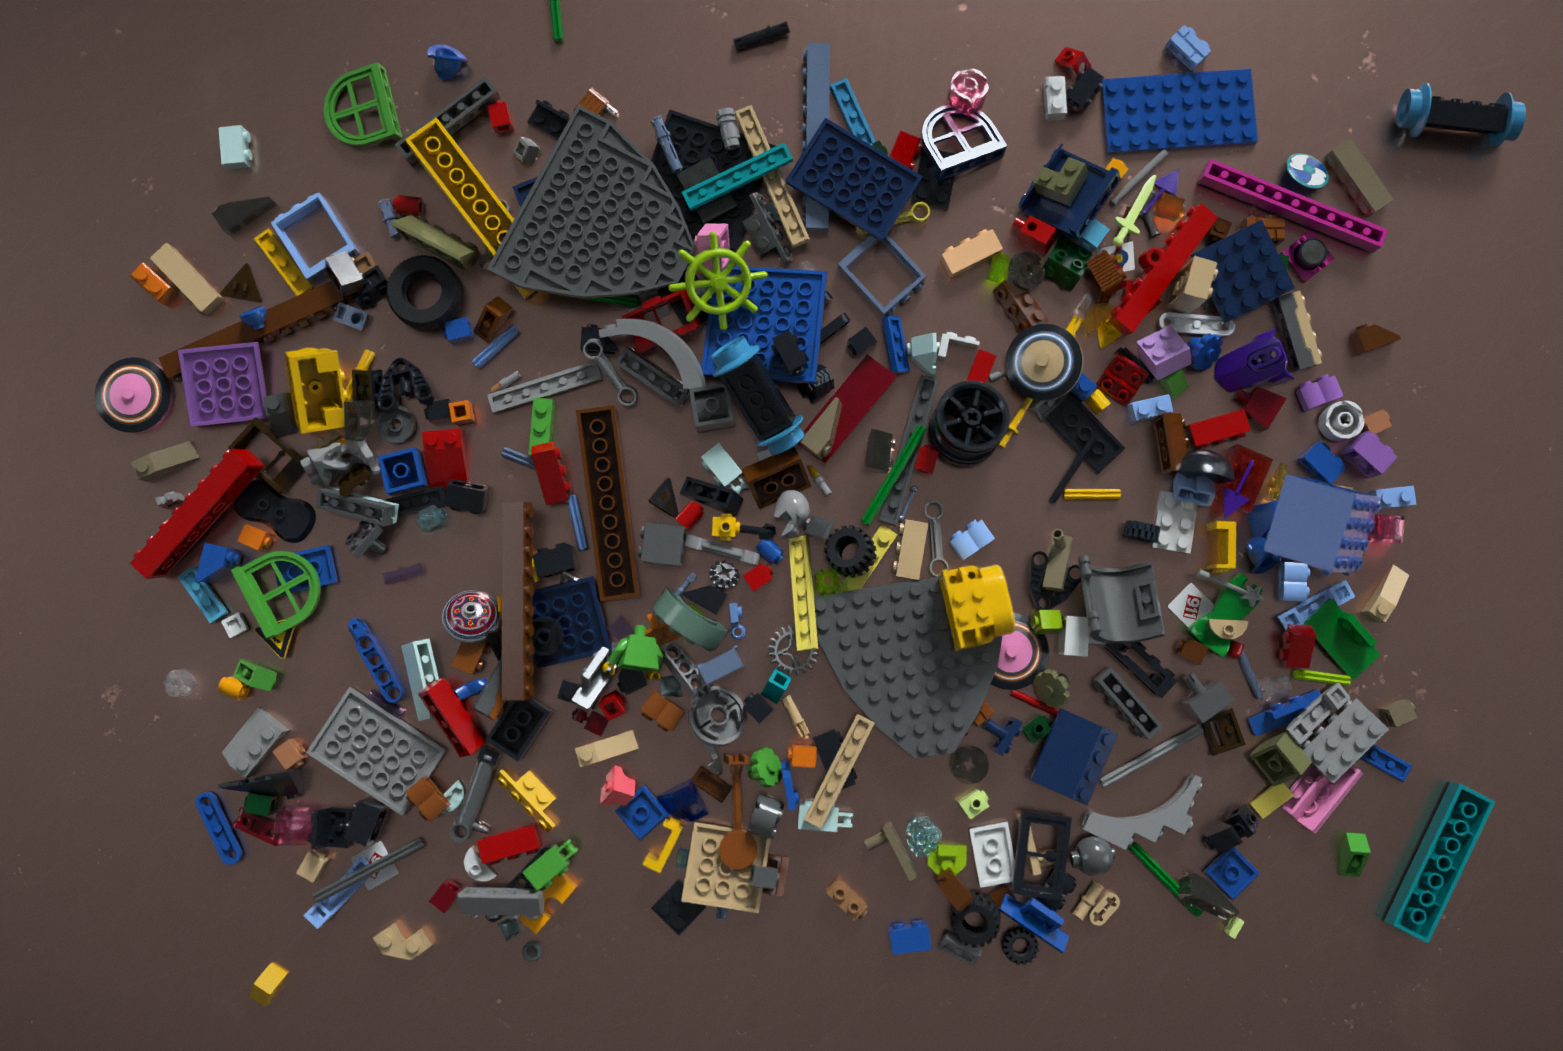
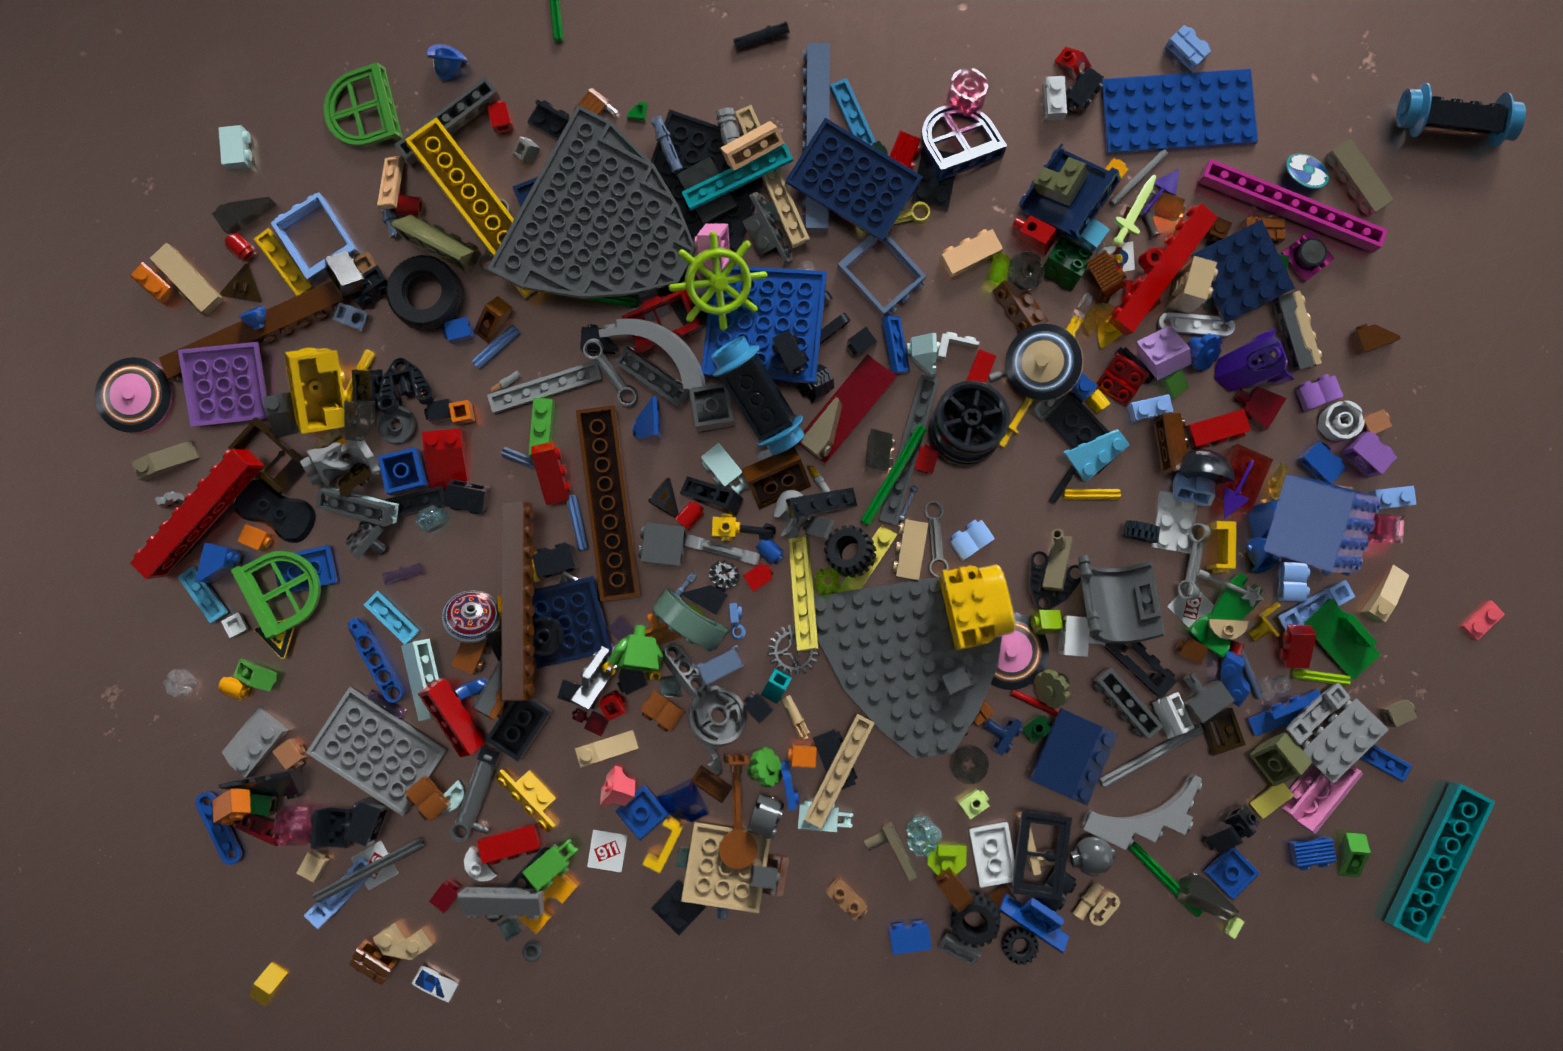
(231, 806): none -> orange piece
(238, 246): none -> red brick
(372, 963): none -> dark orange brick
(390, 182): none -> light nougat tile
(391, 617): none -> medium azure plate
(434, 984): none -> slope
(607, 851): none -> white sticker
(638, 112): none -> green tile
(648, 422): none -> blue slope
(752, 145): none -> light nougat brick
(821, 502): none -> black plate
(956, 680): none -> dark grey brick
(1094, 455): none -> medium azure wing
(1173, 715): none -> white brick
(1194, 561): none -> light grey piece
(1232, 677): none -> blue brick
(1265, 627): none -> yellow bracket
(1312, 852): none -> blue brick
(1483, 620): none -> coral plate

